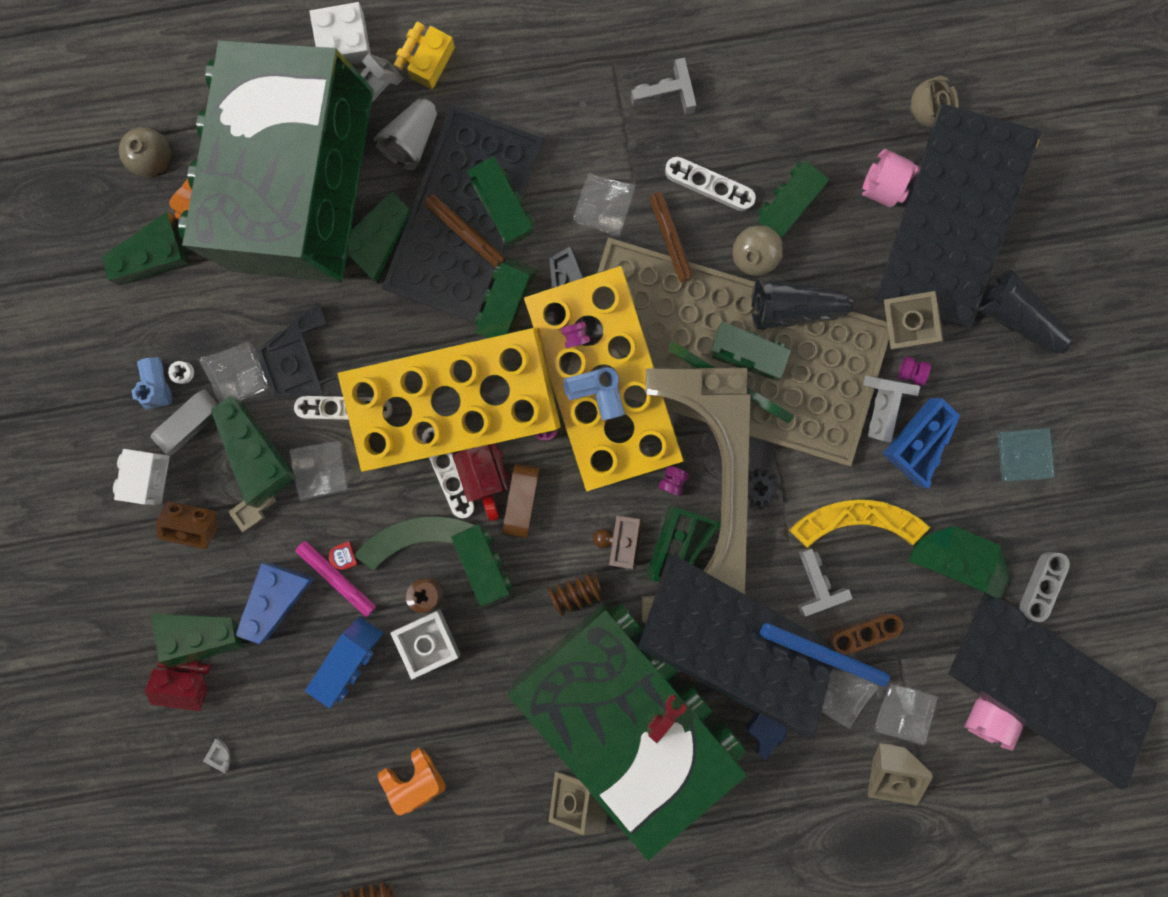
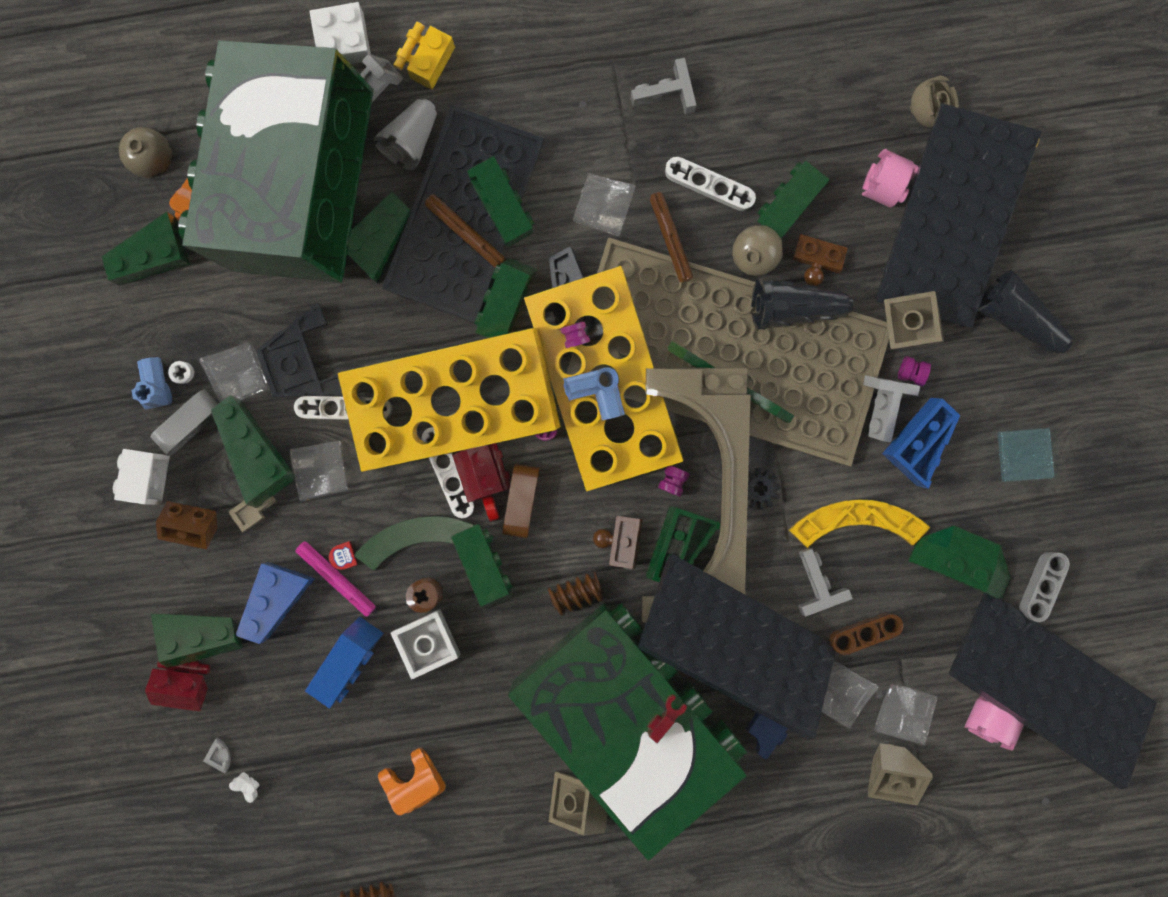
(245, 785): none -> white piece
(749, 351): dark green wedge -> none
(818, 255): none -> reddish brown plate
(824, 654): blue axle -> none

